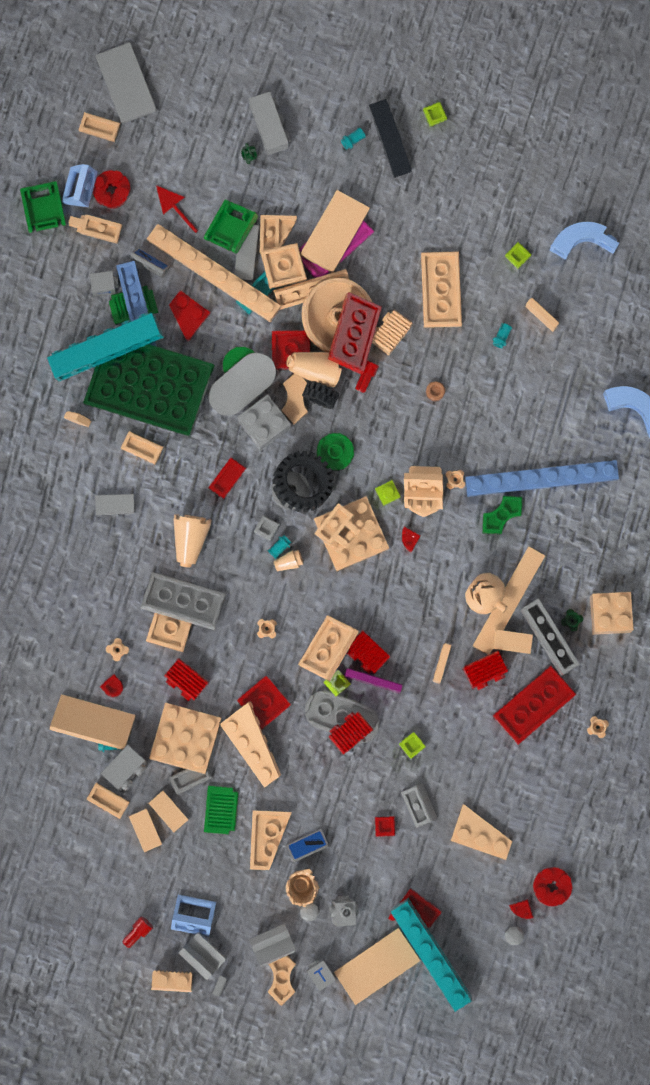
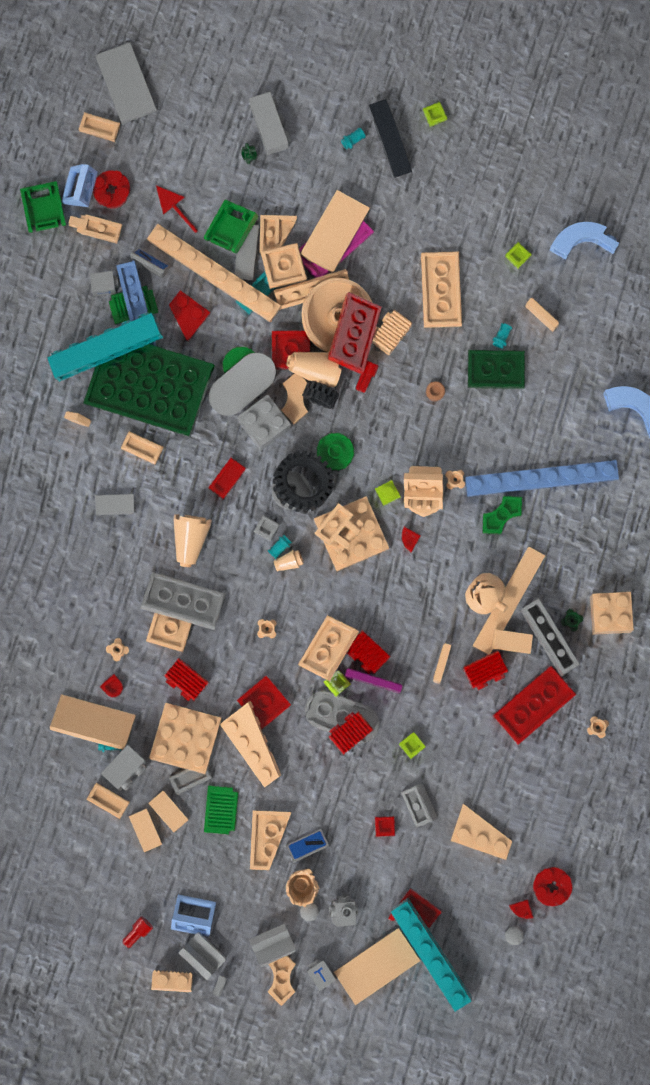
(496, 369): none -> dark green tile

